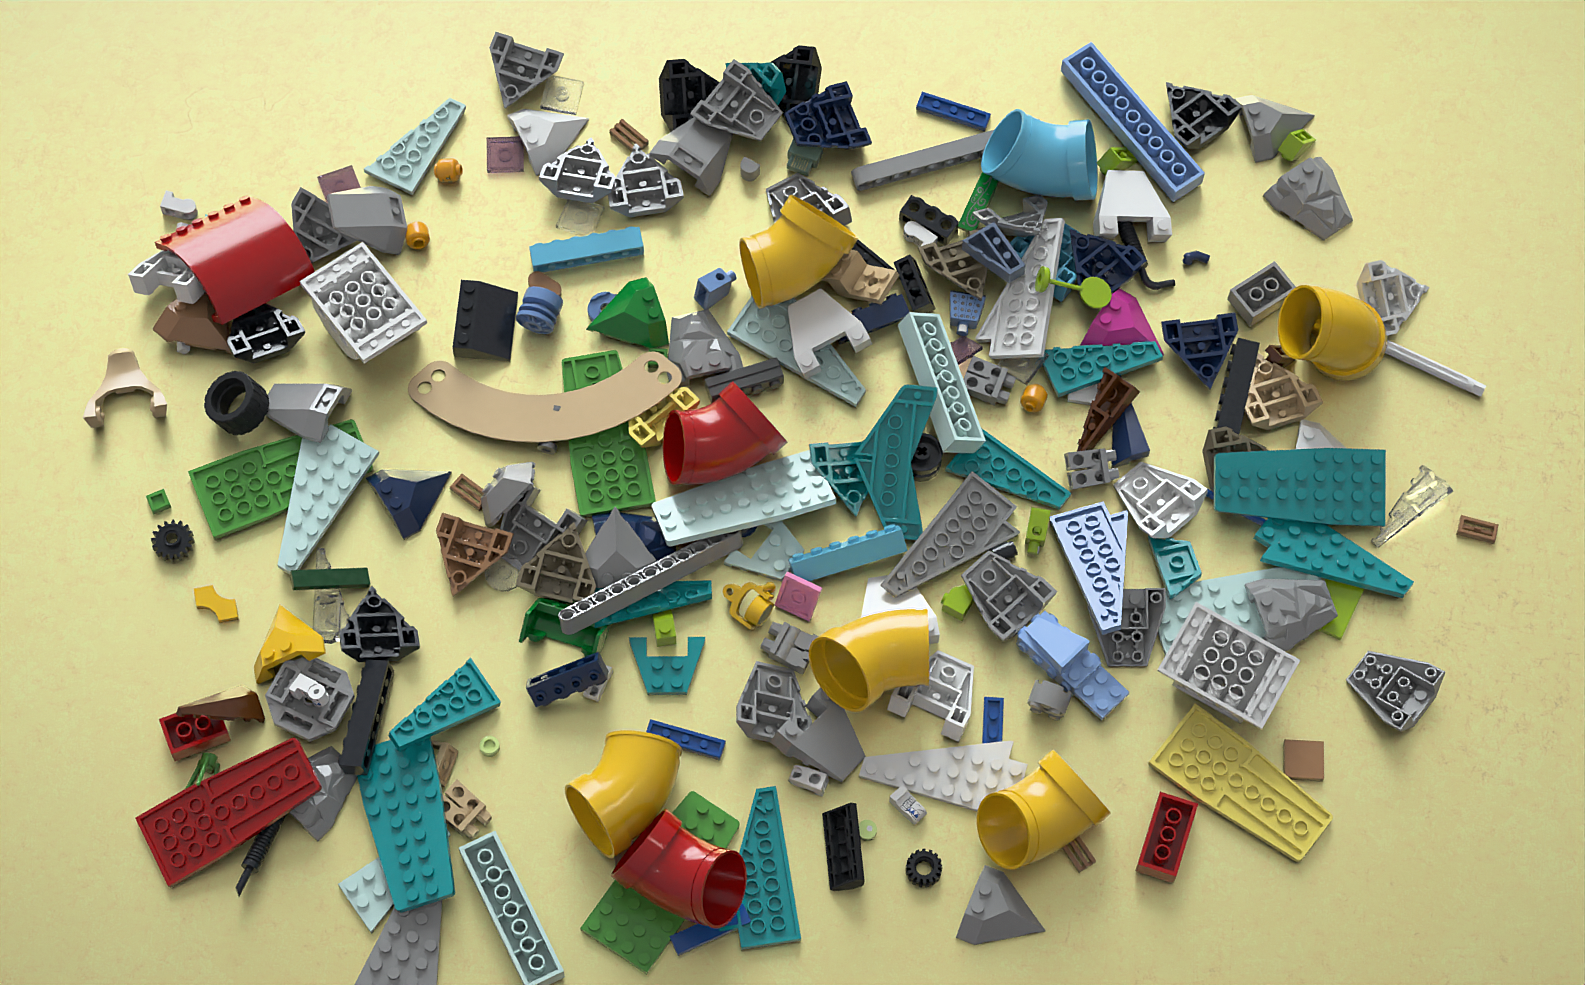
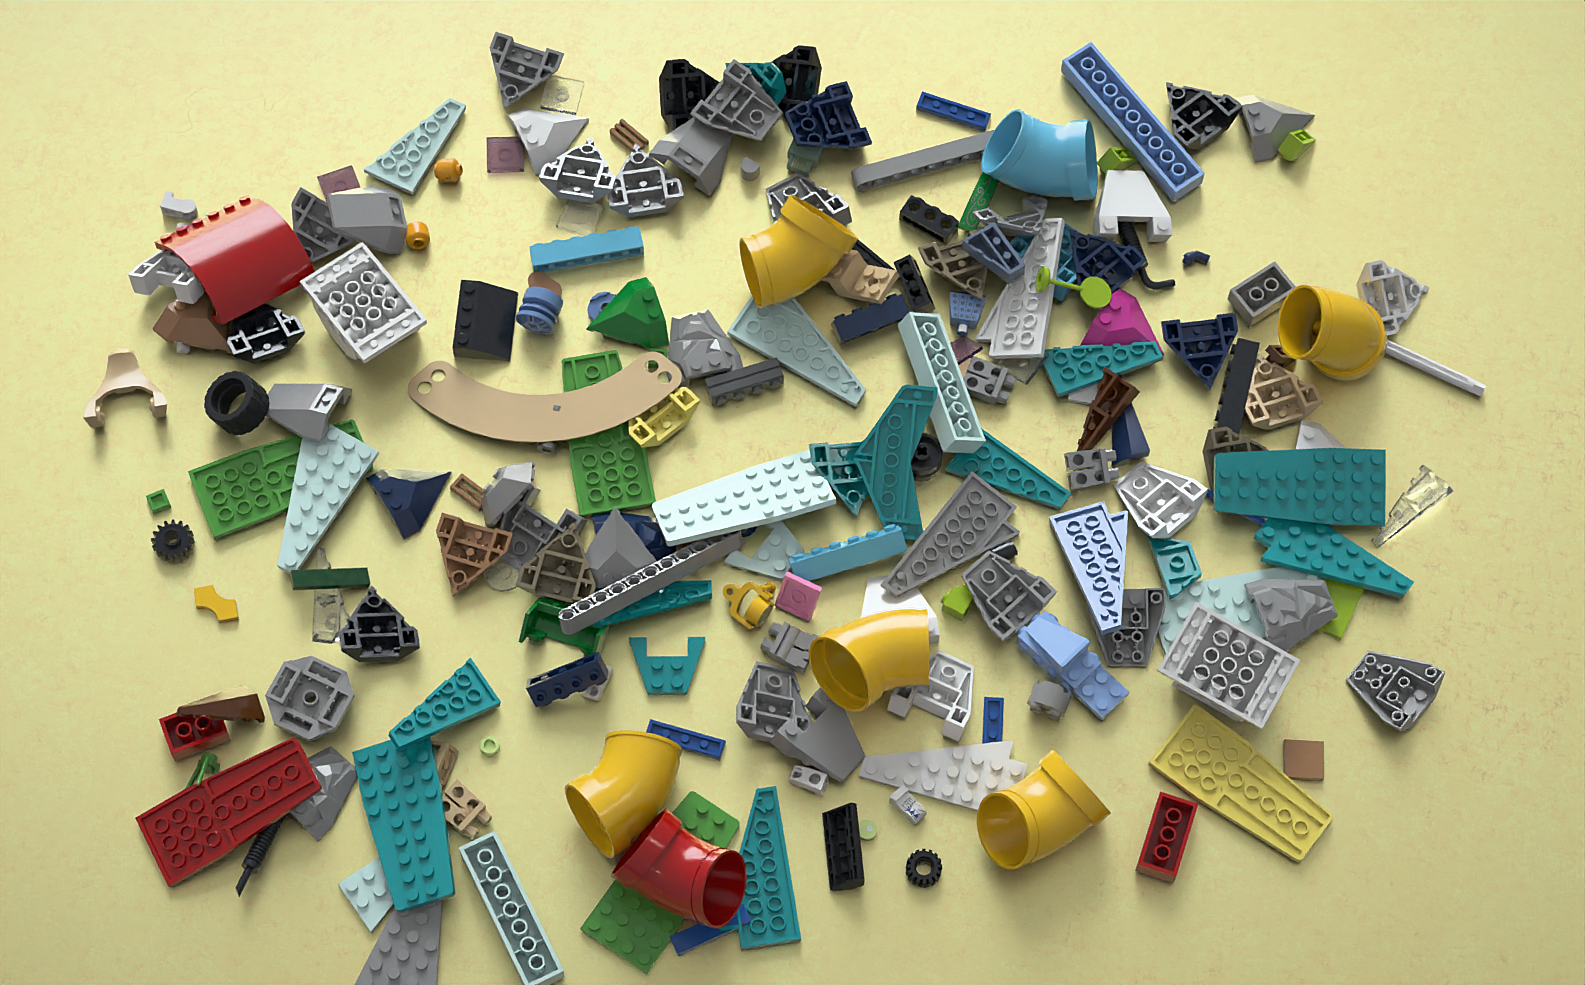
(284, 641): yellow wedge -> none
(309, 689): white leg -> none
(366, 717): black brick -> none
(664, 628): lime slope -> none
(713, 287): medium blue torso -> none
(717, 439): red cylinder -> none
(819, 322): white wedge -> none
(918, 234): white leg -> none
(996, 911): light grey wedge -> none
(1034, 397): light orange head -> none
(1037, 524): lime torso -> none
(1086, 851): medium nougat tile -> none
(1311, 197): light grey wedge -> none
(1477, 536): medium nougat tile -> none

